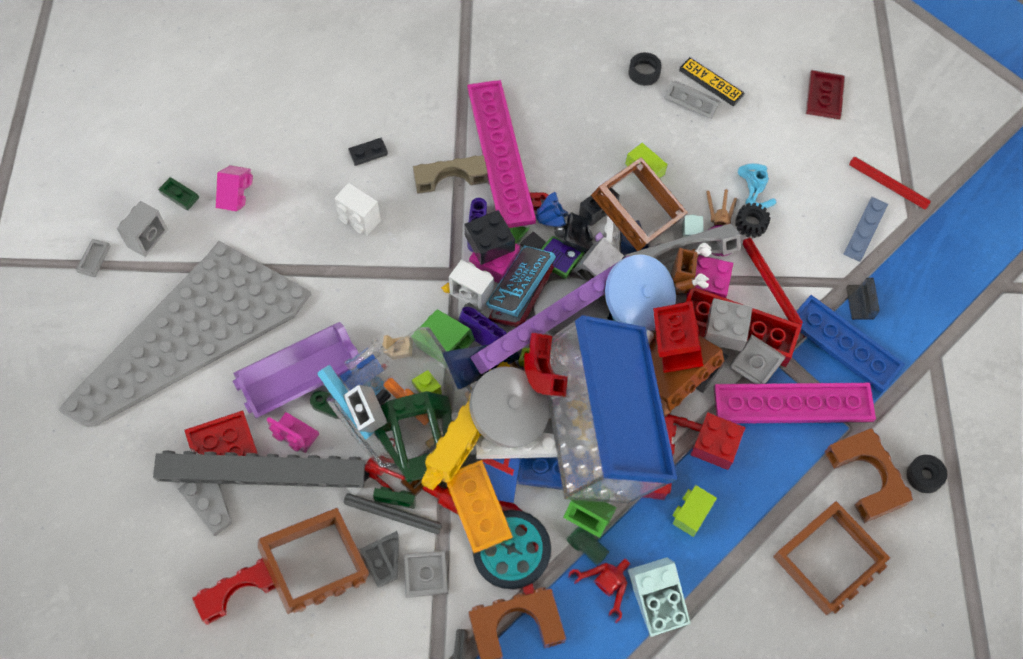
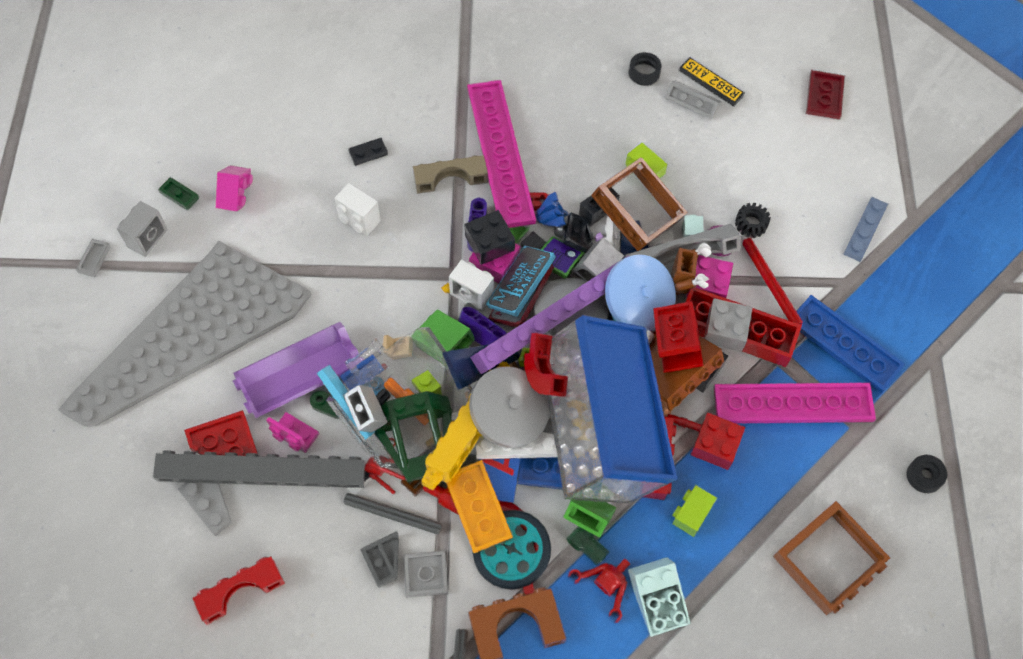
(300, 530): dark orange window -> none
(388, 496): dark green plate -> none
(722, 216): medium nougat plant -> none
(756, 182): medium azure piece -> none
(757, 361): light grey tile -> none
(863, 300): clear smoke panel -> none
(867, 447): dark orange arch -> none
(890, 183): red axle -> none

